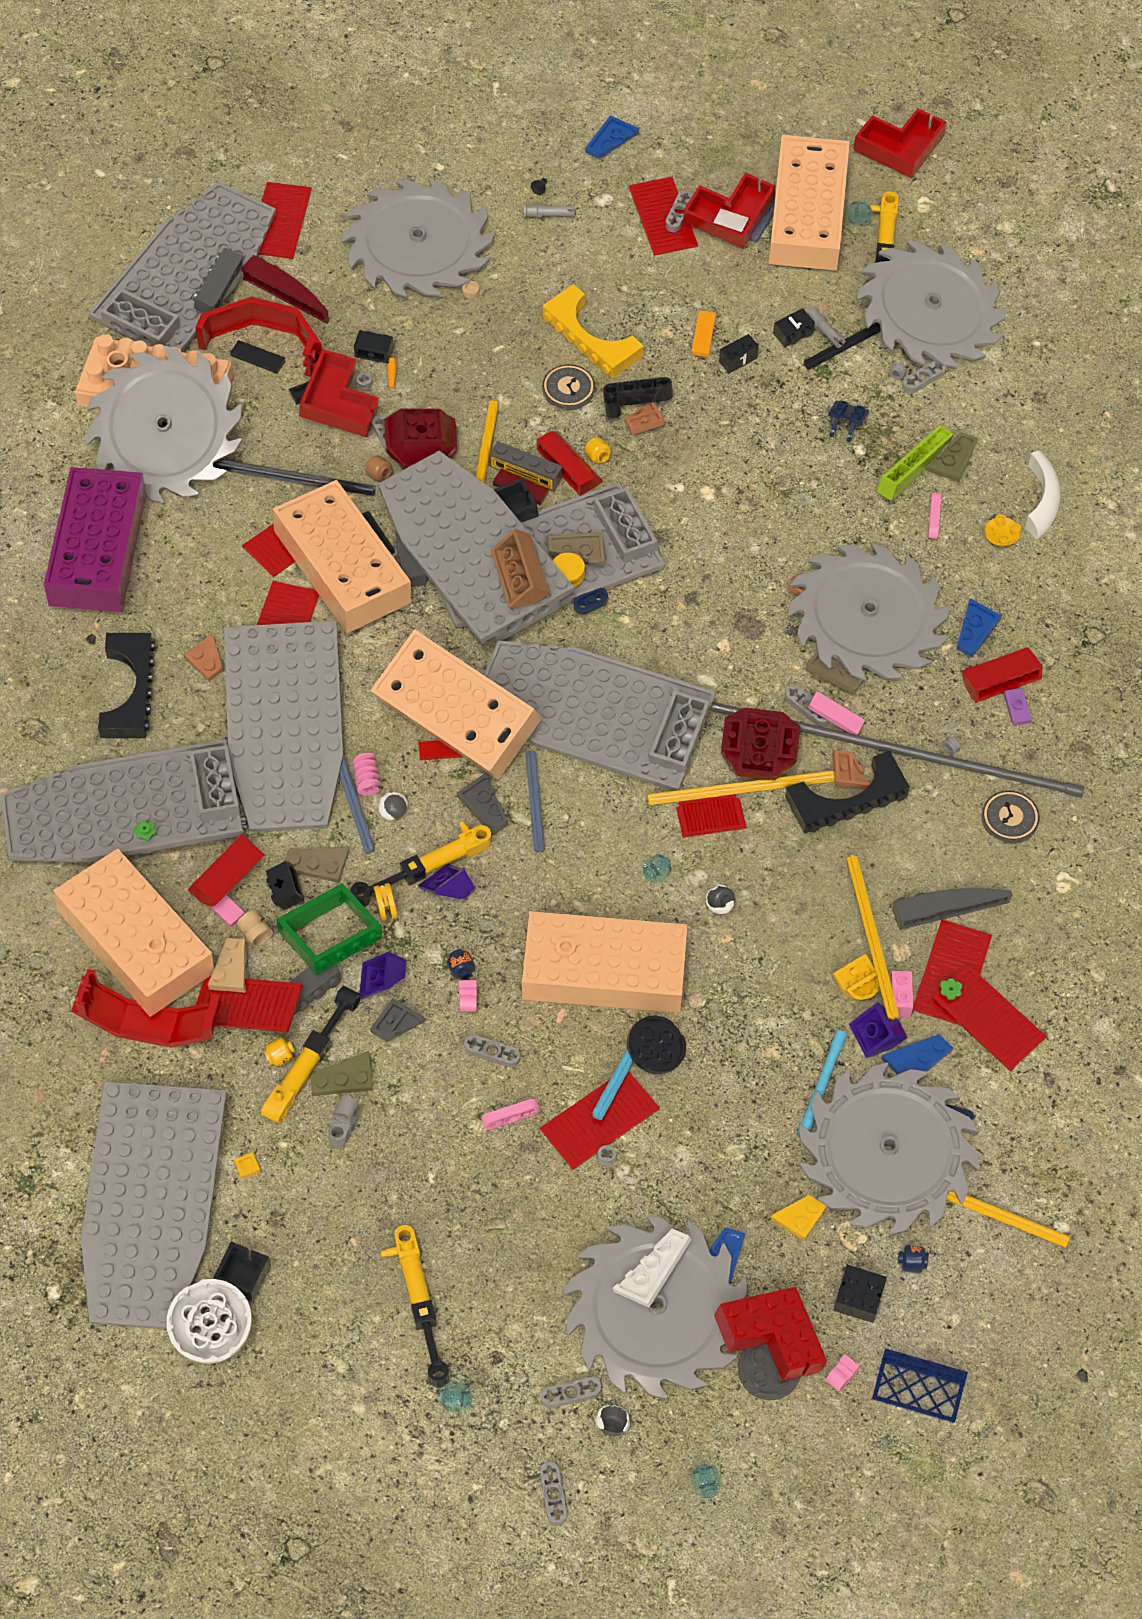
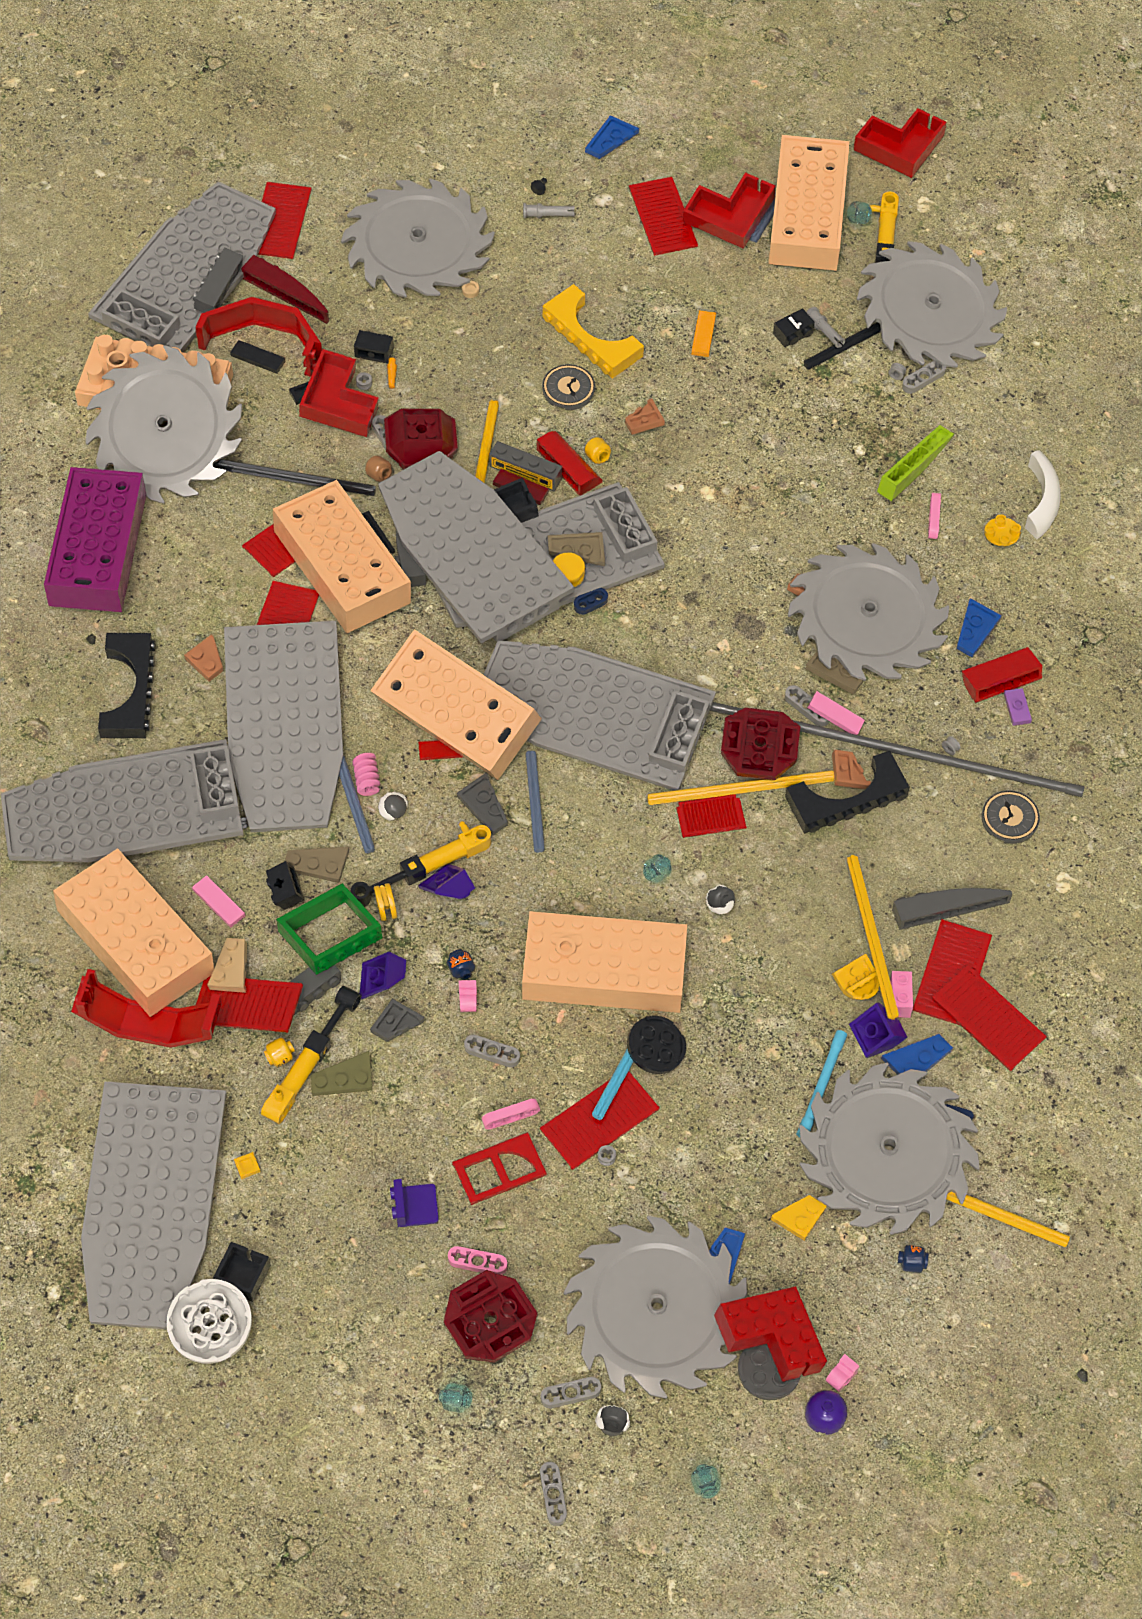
(145, 830): bright green plant -> none
(226, 871): red brick -> none
(254, 928): tan wheel -> none
(344, 1121): light grey piece -> none
(414, 1204): none -> dark purple bracket
(419, 1297): piece -> none
(461, 1263): none -> bright pink beam
(487, 1297): none -> dark red piece
(519, 569): medium nougat slope -> none
(520, 1146): none -> red window
(634, 393): black beam -> none
(650, 1275): white wing -> none
(673, 215): light grey beam -> none
(731, 220): white sticker -> none
(738, 353): black brick -> none
(826, 1412): none -> dark purple cylinder
(842, 409): dark blue plate -> none
(860, 1293): black piece -> none
(926, 1368): clear blue fence -> none
(954, 458): olive wing -> none
(954, 986): bright green plant -> none

